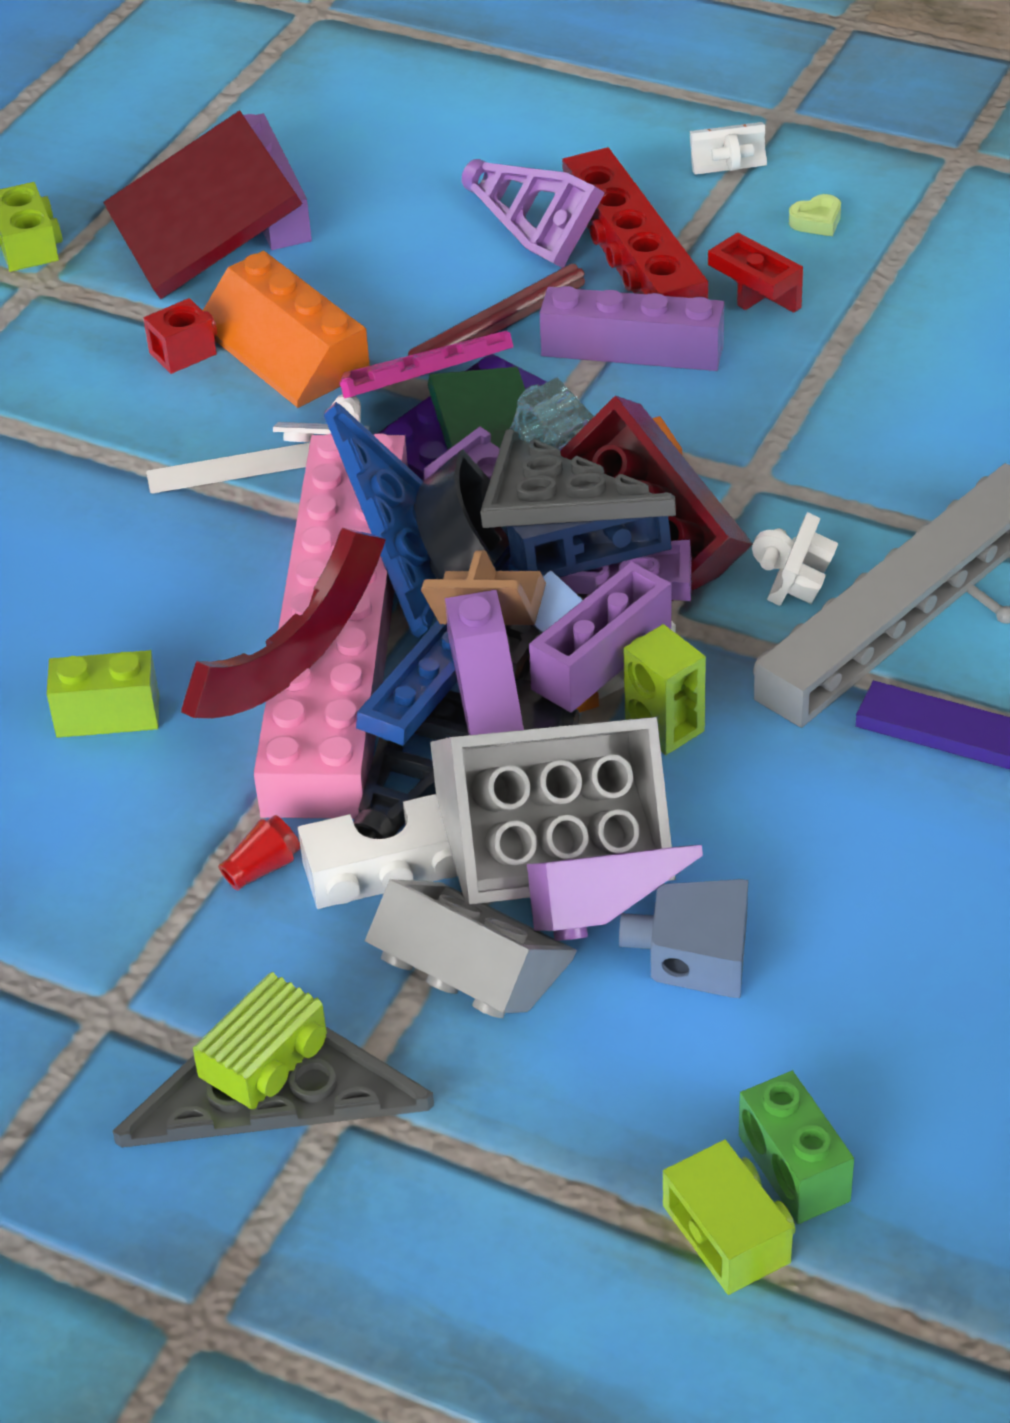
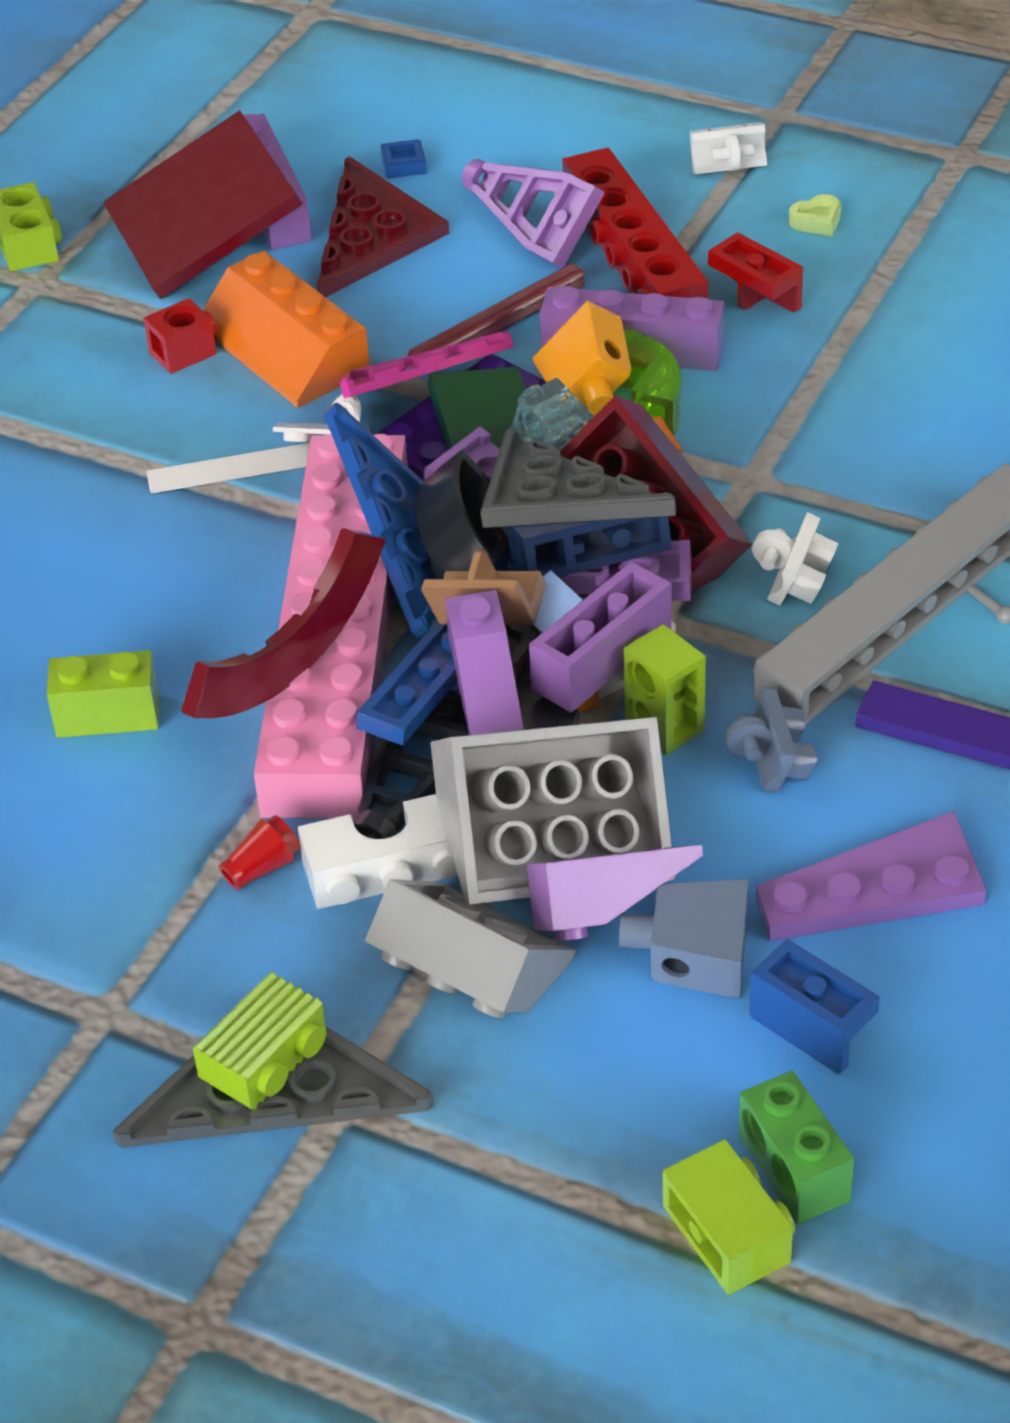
(372, 228): none -> dark red tile
(403, 158): none -> blue tile
(587, 356): none -> light orange torso
(654, 378): none -> clear neon green brick
(772, 741): none -> sand blue hips
(810, 1003): none -> blue panel
(882, 881): none -> medium lavender wing

